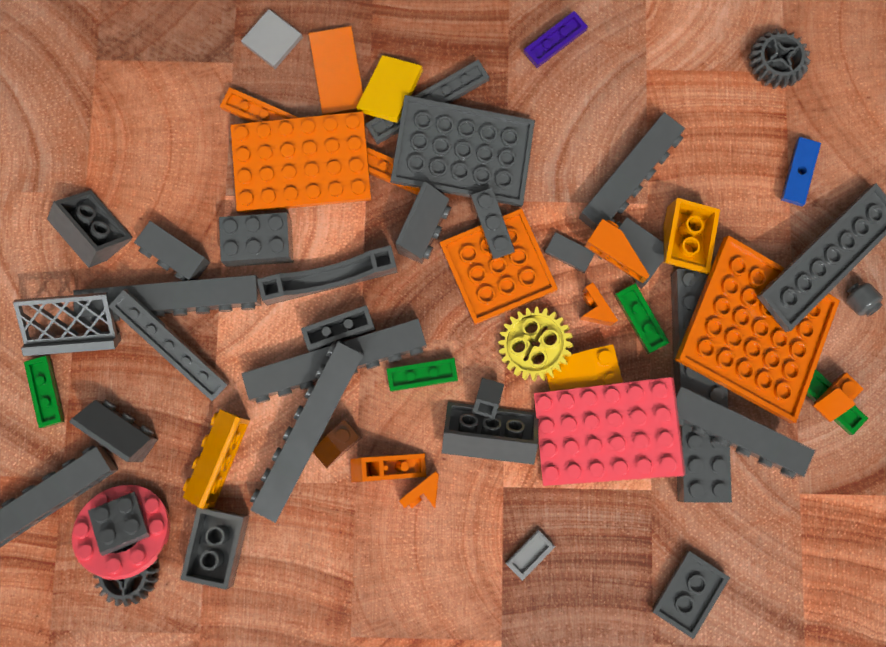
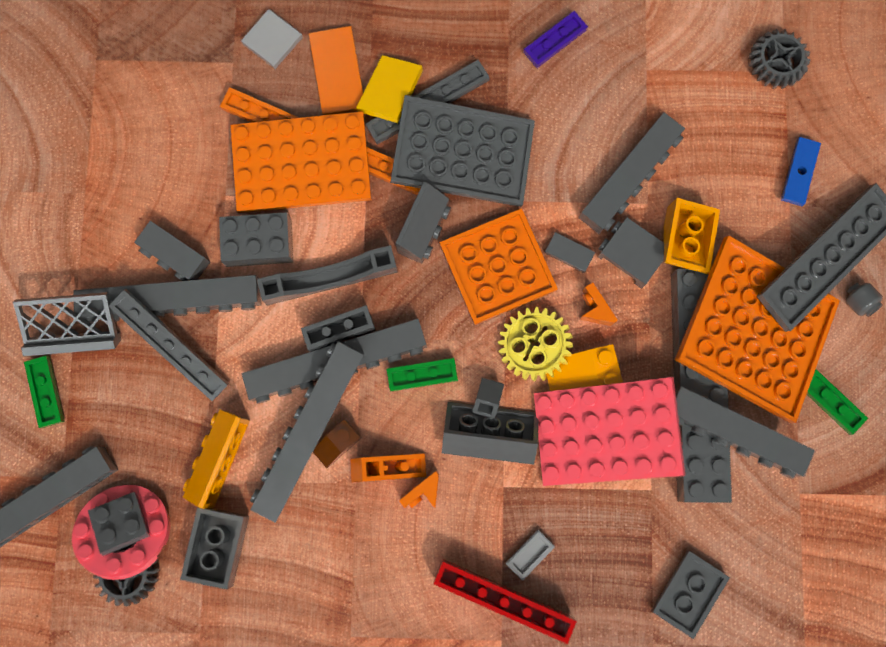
(88, 227): dark grey slope -> none
(115, 430): dark grey slope -> none
(492, 223): dark grey plate -> none
(505, 601): none -> red brick
(614, 247): orange slope -> none
(641, 318): green plate -> none
(838, 397): orange slope -> none

